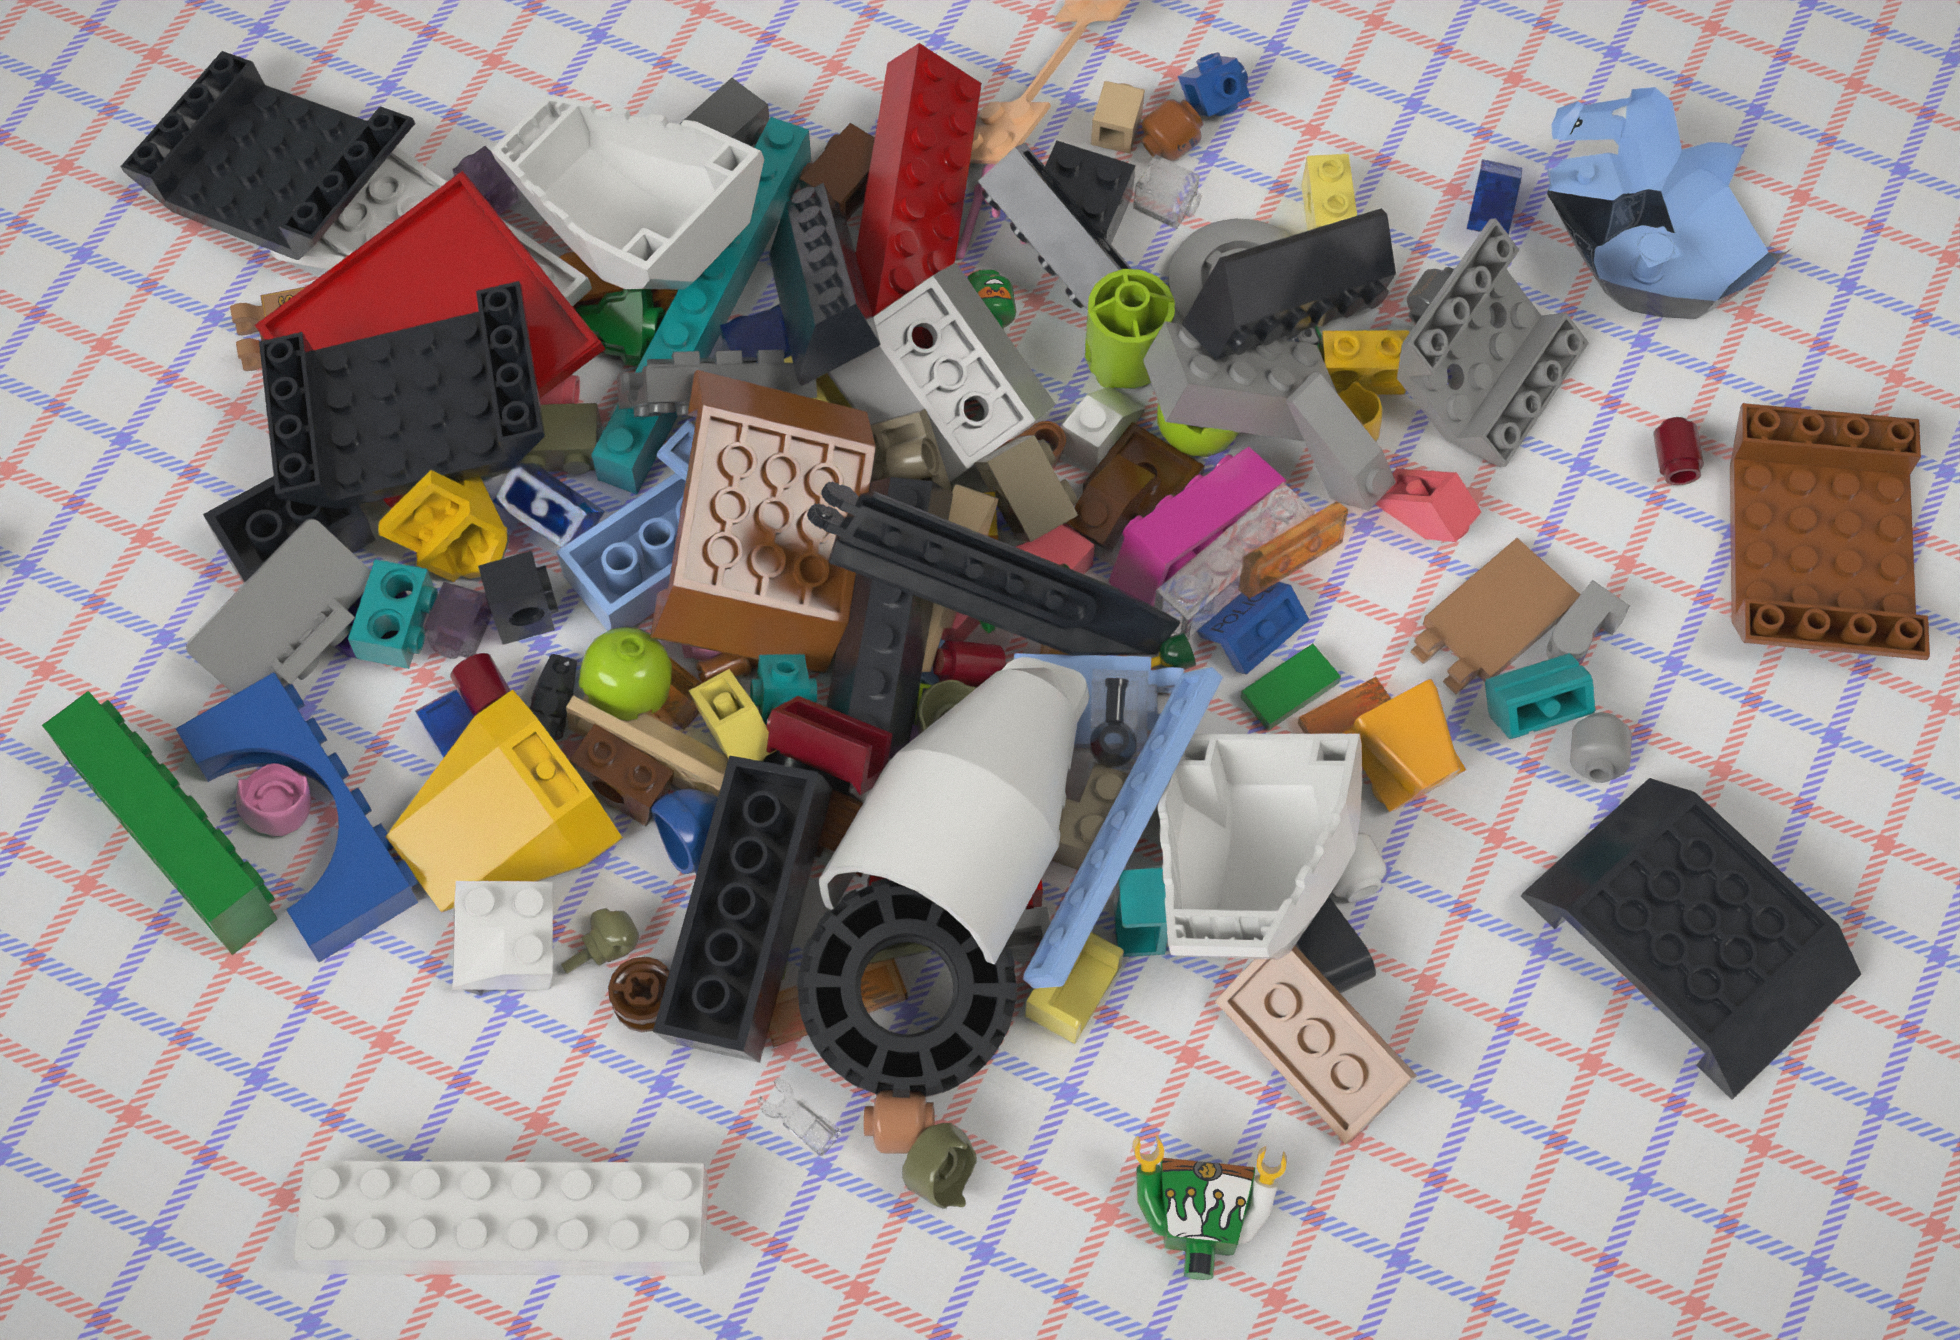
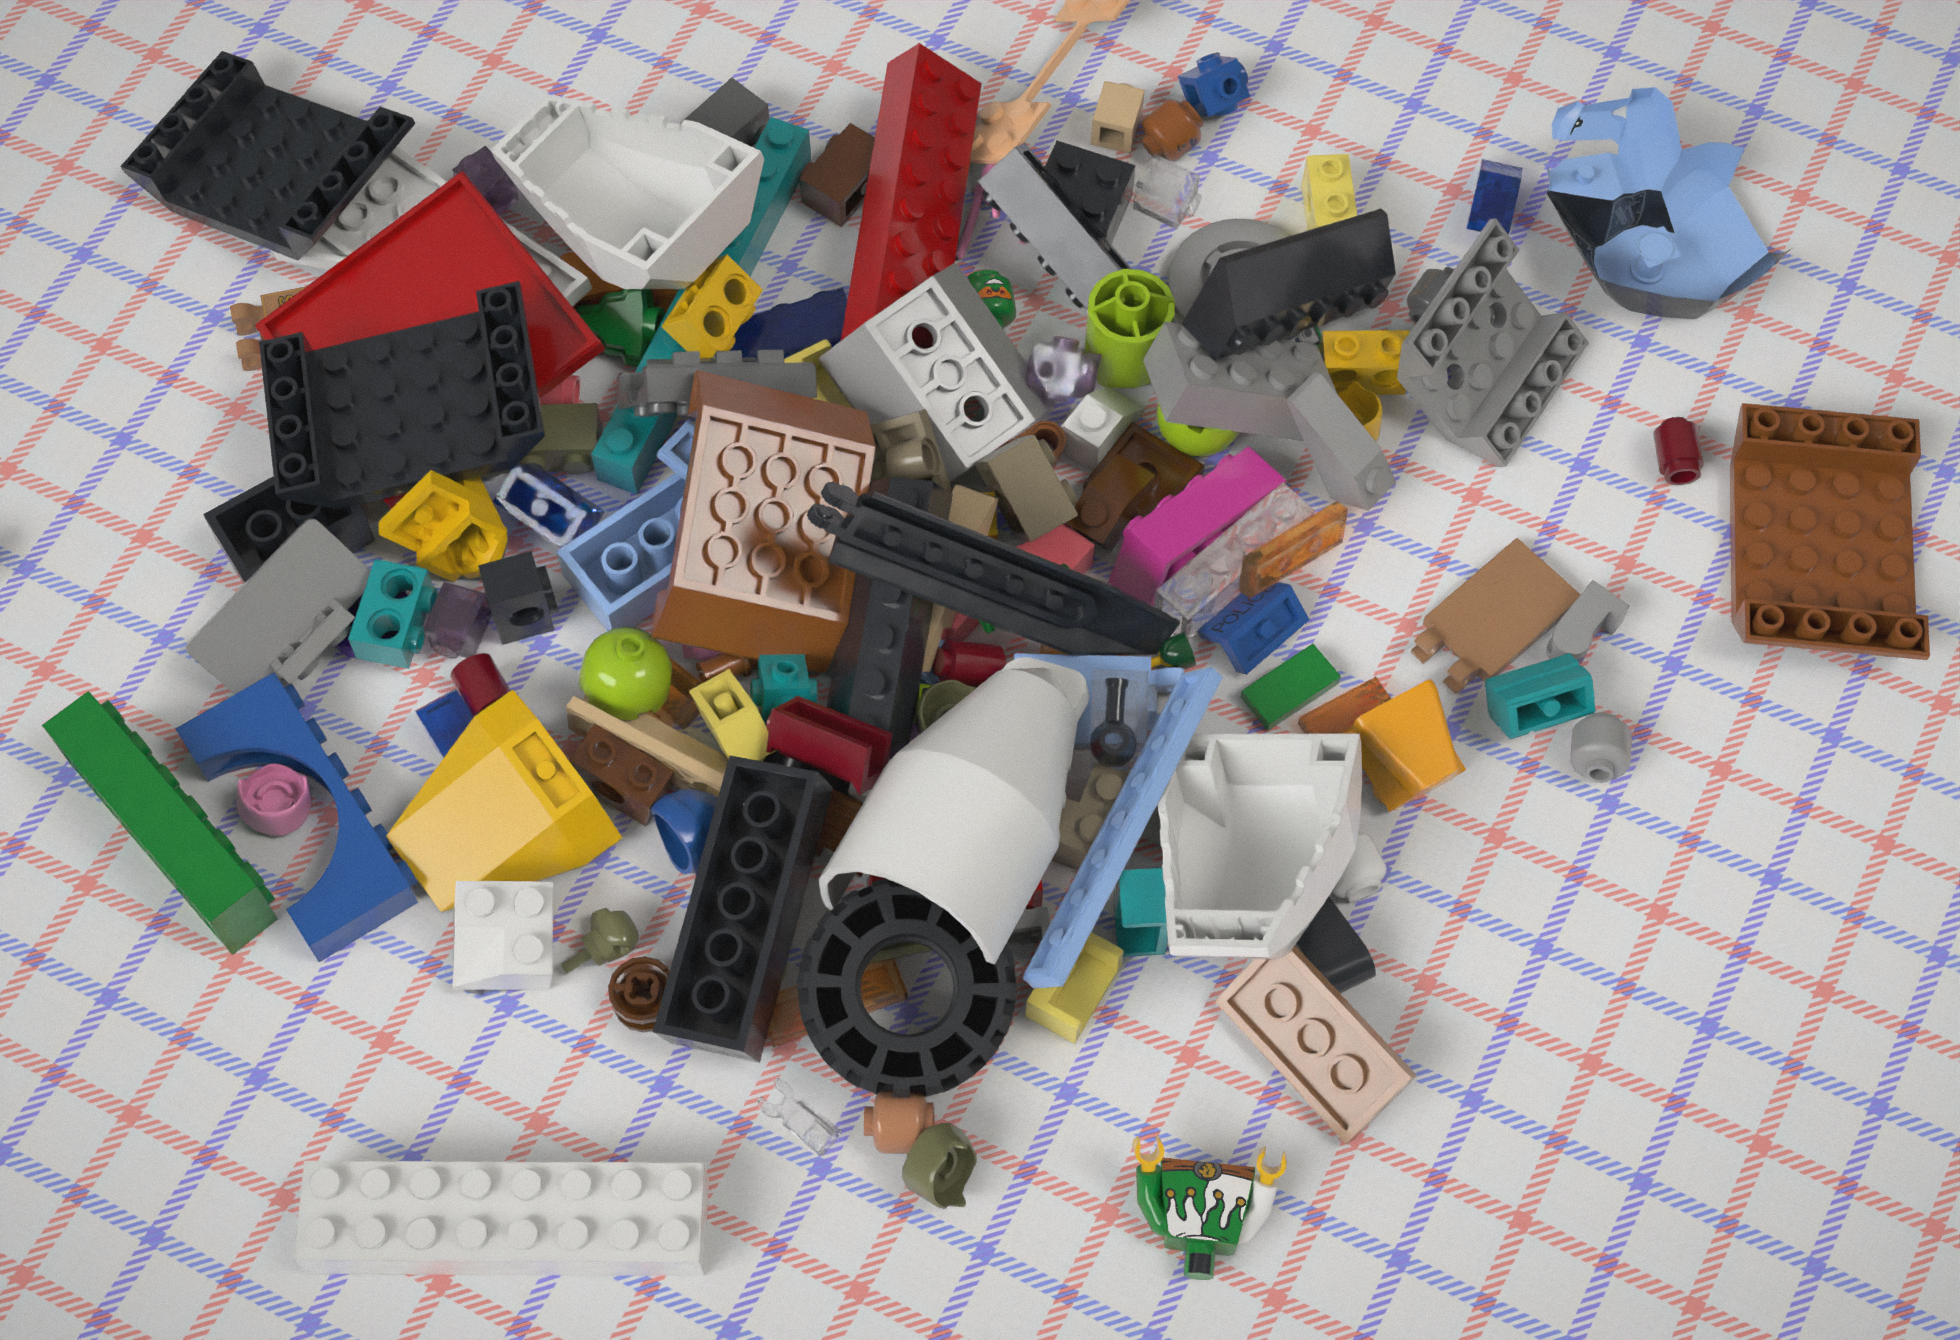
(554, 693): black hinge -> none
(707, 305): none -> yellow brick
(820, 286): black slope -> none
(1063, 369): none -> clear purple brick
(1431, 504): coral slope -> none
(1700, 928): black slope -> none

